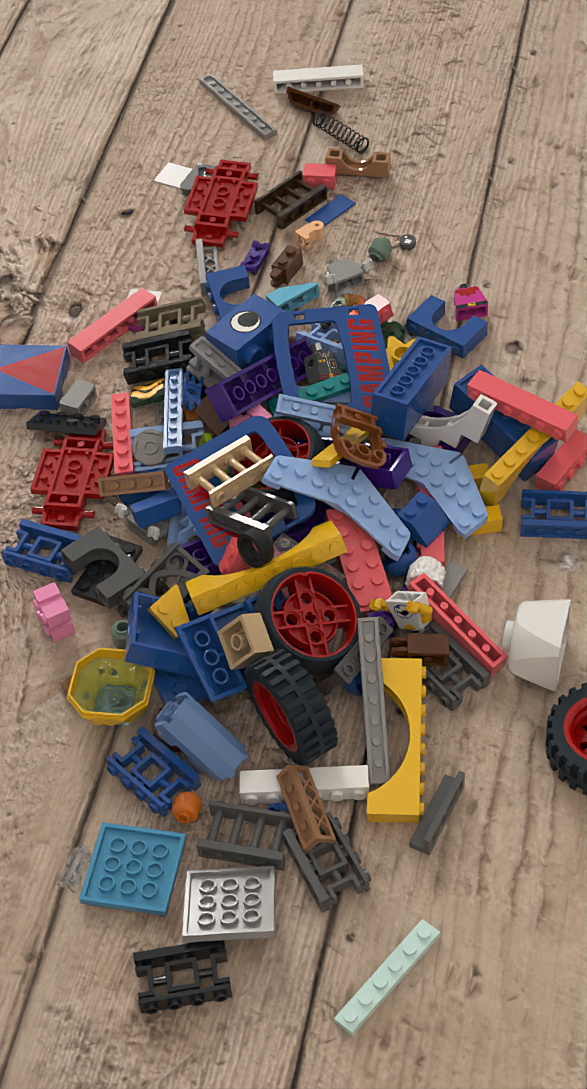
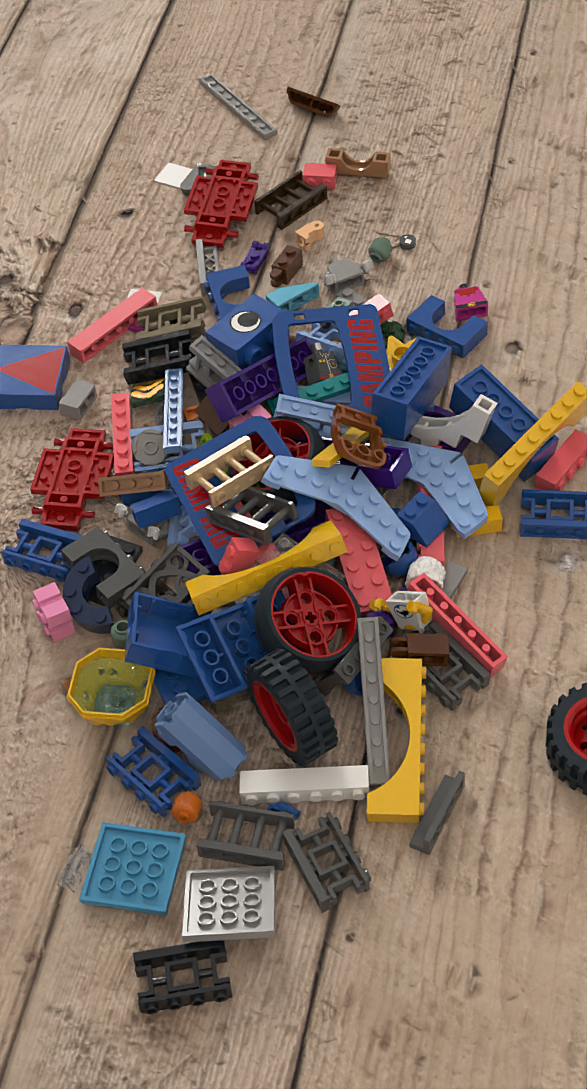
(66, 423): black plate -> none
(76, 592): none -> dark blue brick
(170, 610): yellow wing -> none
(191, 386): blue piece -> none
(245, 640): tan brick -> none
(262, 543): black tyre -> none
(301, 806): medium nougat fence -> none
(319, 78): white brick -> none
(331, 210): blue piece -> none
(352, 299): clear orange tile -> none
(359, 141): black piece -> none
(386, 977): light aqua plate -> none
(524, 406): coral brick -> none
(538, 641): white piece -> none

